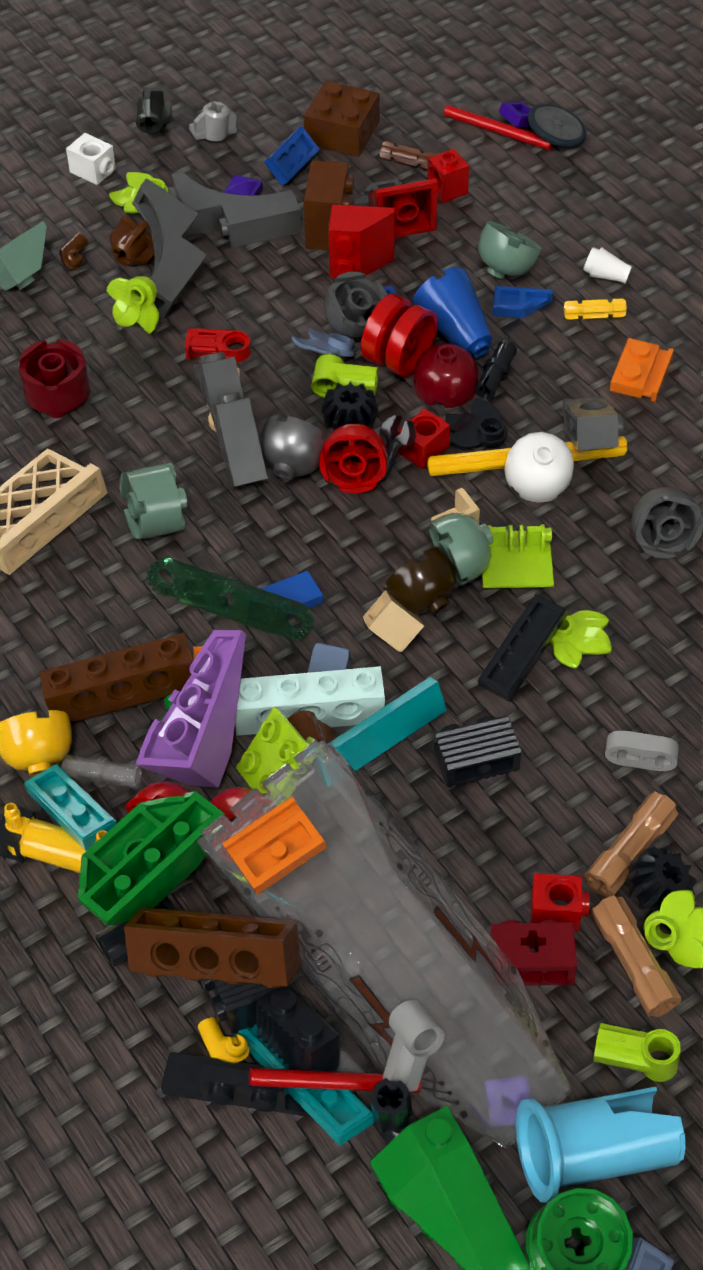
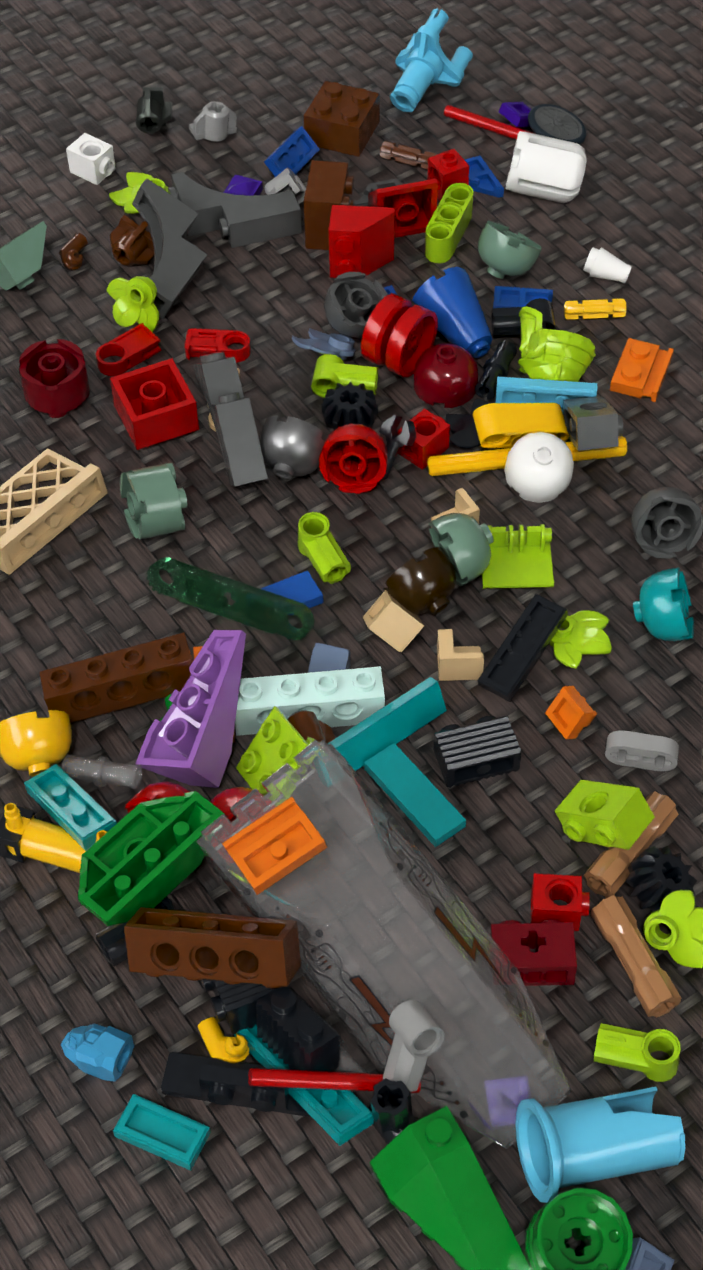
(98, 1050): none -> dark azure rock
(133, 347): none -> red piece
(154, 403): none -> red brick
(162, 1132): none -> teal tile
(285, 182): none -> light grey piece
(321, 548): none -> lime piece
(415, 794): none -> teal tile
(427, 64): none -> medium azure wheel
(449, 223): none -> lime beam
(457, 661): none -> tan panel
(482, 178): none -> blue tile
(504, 423): none -> yellow beam
(507, 320): none -> black piece
(541, 391): none -> medium azure tile
(546, 167): none -> white cylinder
(552, 353): none -> lime head
(570, 712): none -> orange tile
(604, 814): none -> lime brick
(665, 606): none -> teal cylinder

